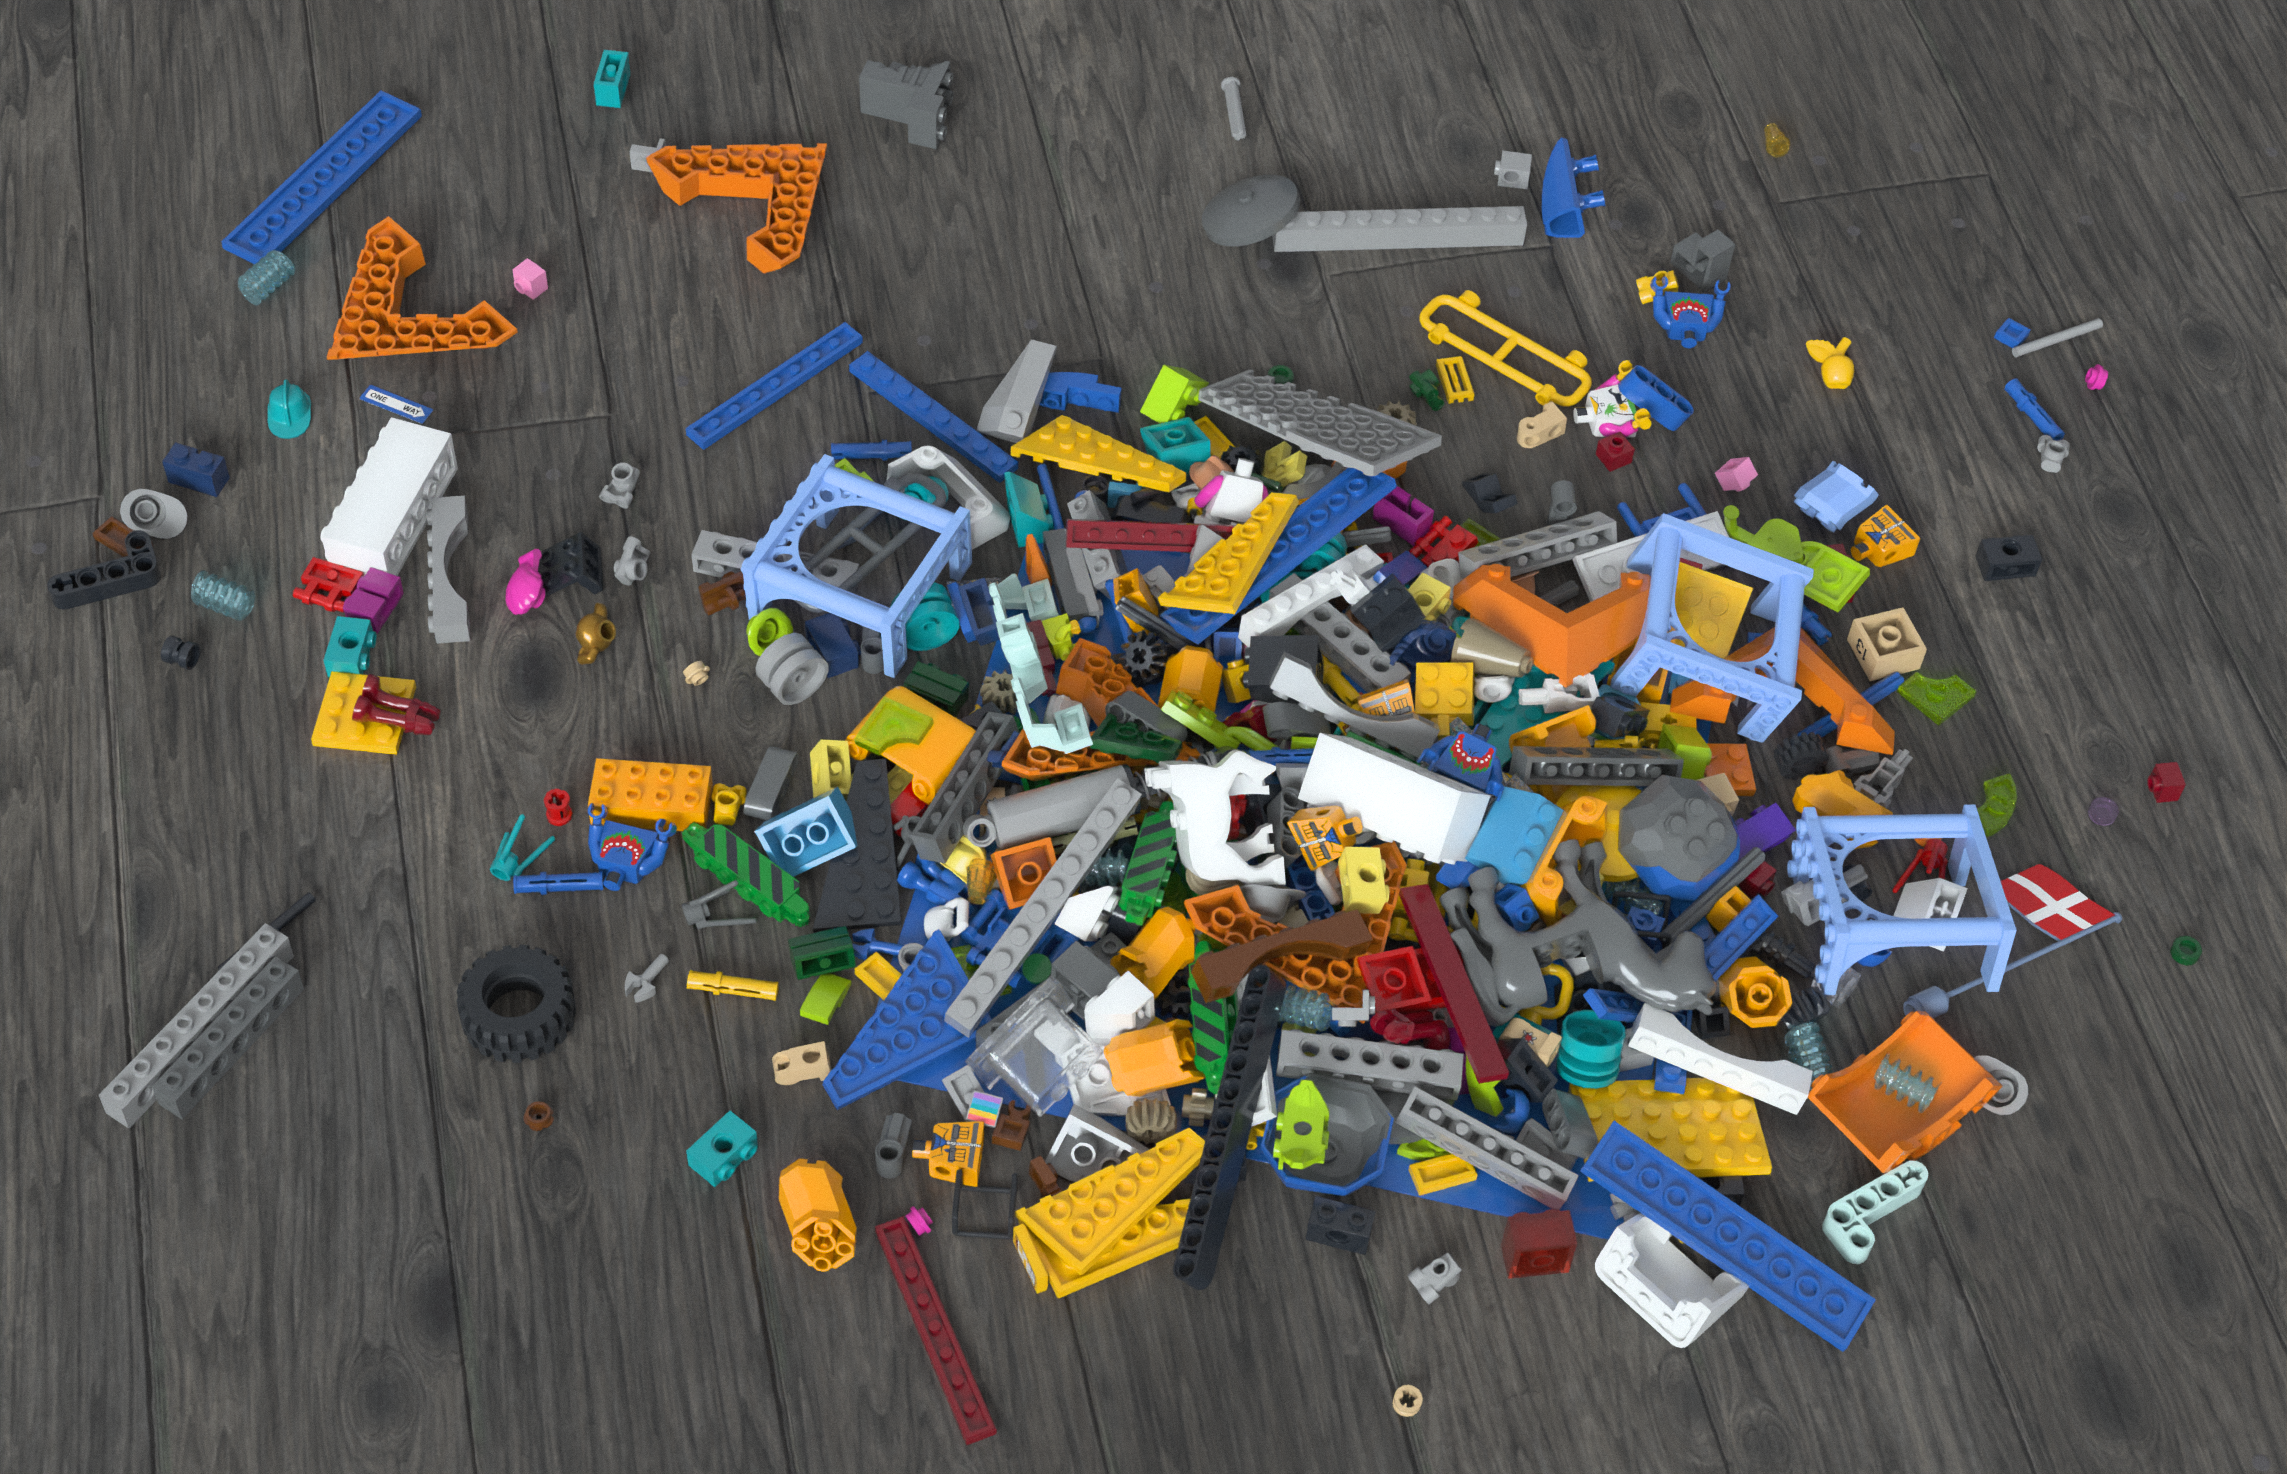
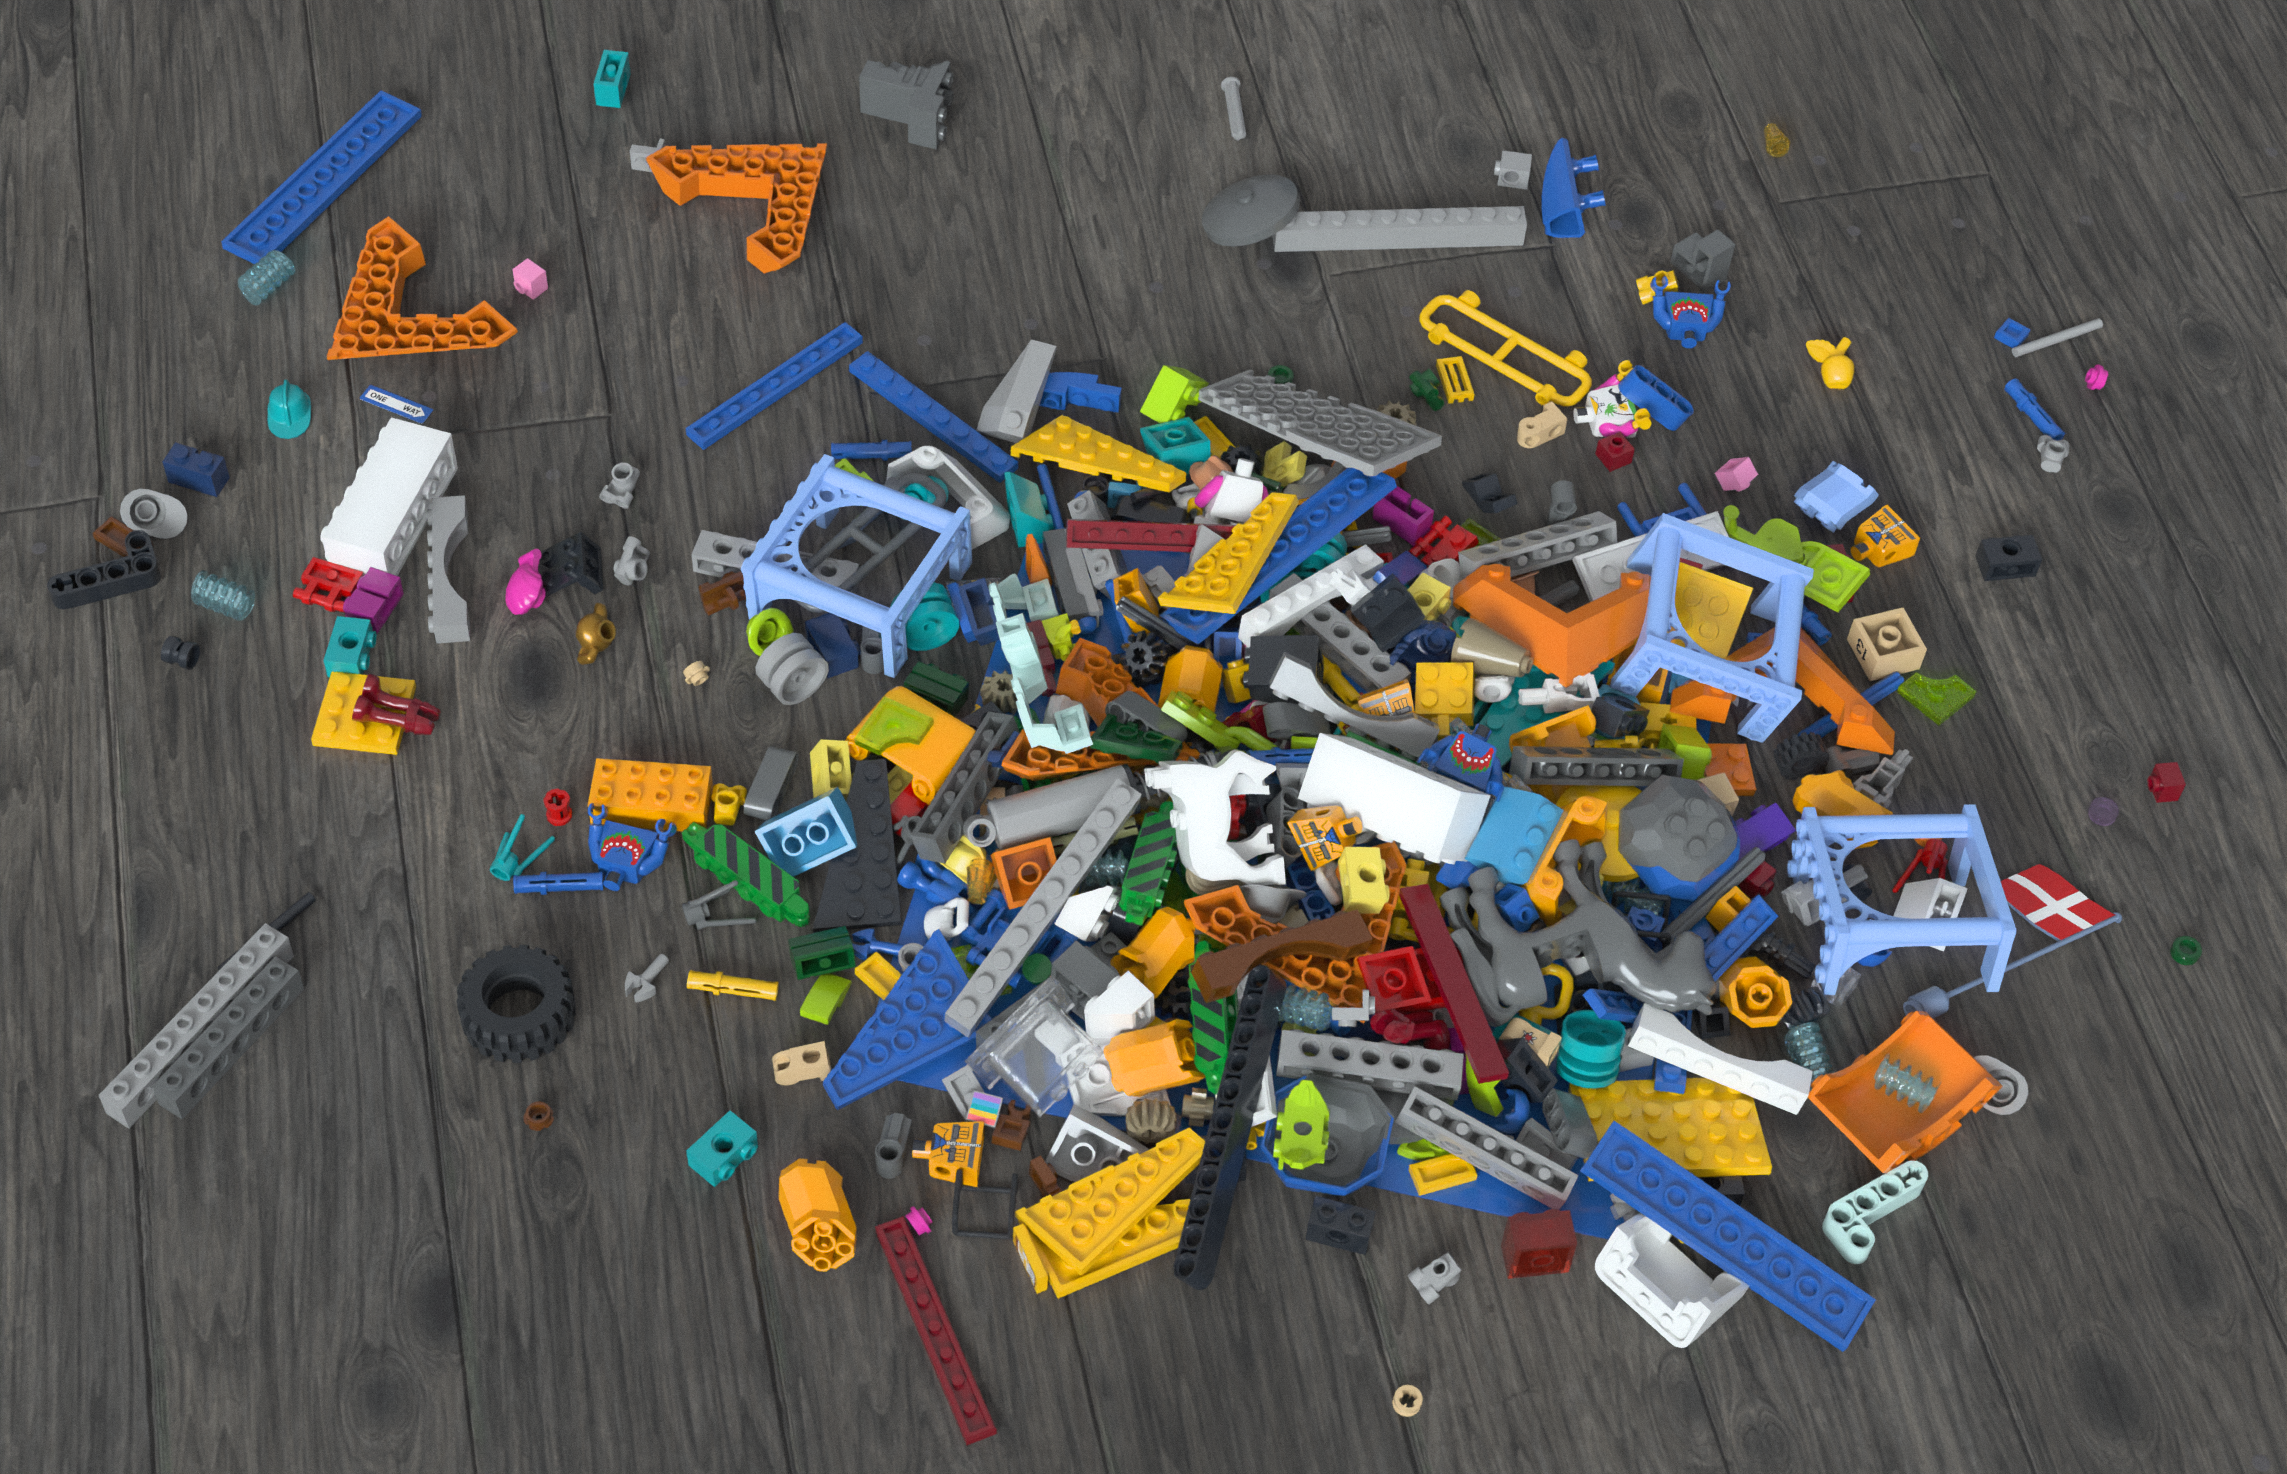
(1999, 803): clear neon green tile -> none

